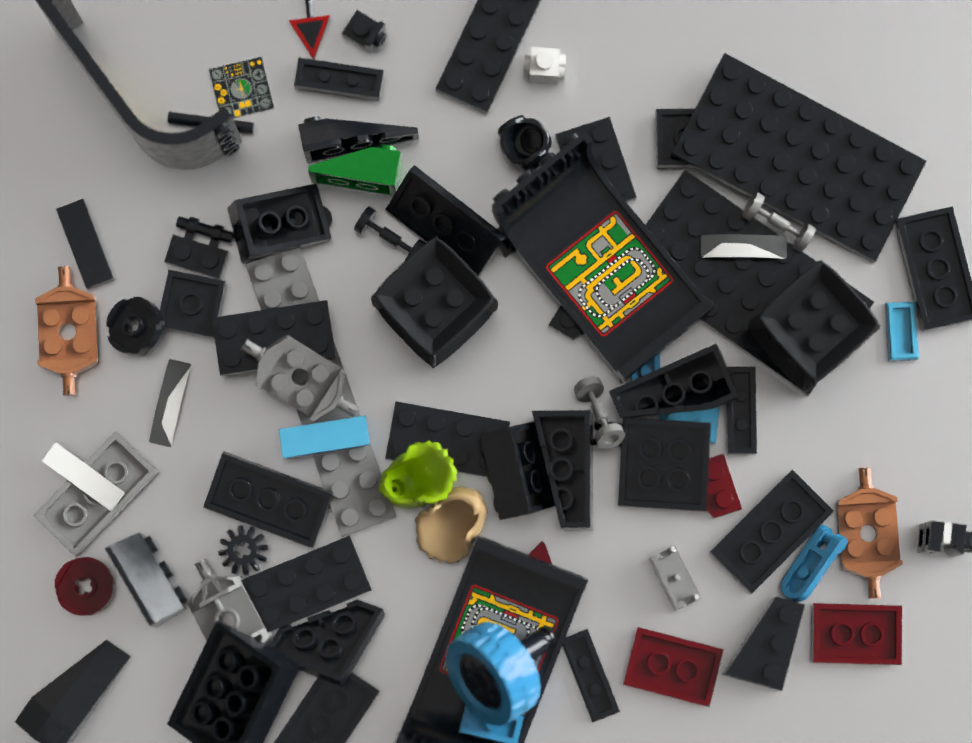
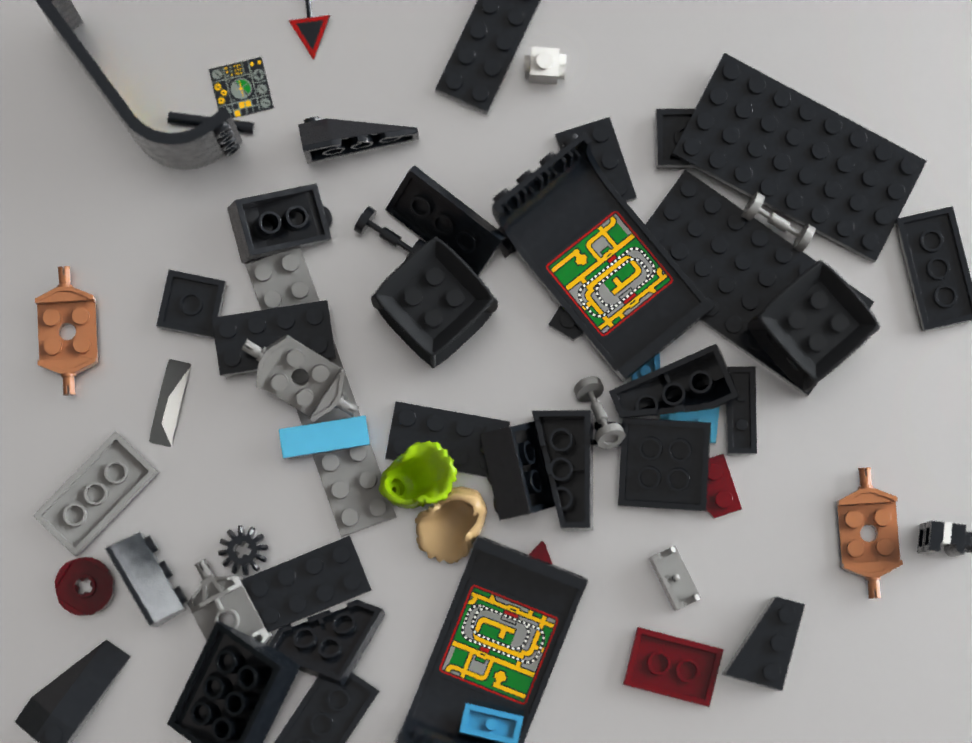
(83, 476): white sticker -> none
(85, 244): black tile -> none
(148, 331): black plate -> none
(196, 256): black plate -> none
(268, 499): black plate -> none
(338, 78): black plate -> none
(365, 32): black bracket -> none
(365, 170): green slope -> none
(497, 671): dark azure wheel -> none
(524, 142): black hair -> none
(590, 676): black tile -> none
(743, 246): dark grey sticker -> none
(771, 531): black plate -> none
(812, 564): dark azure plate -> none
(856, 634): dark red plate -> none
(901, 331): medium azure tile -> none

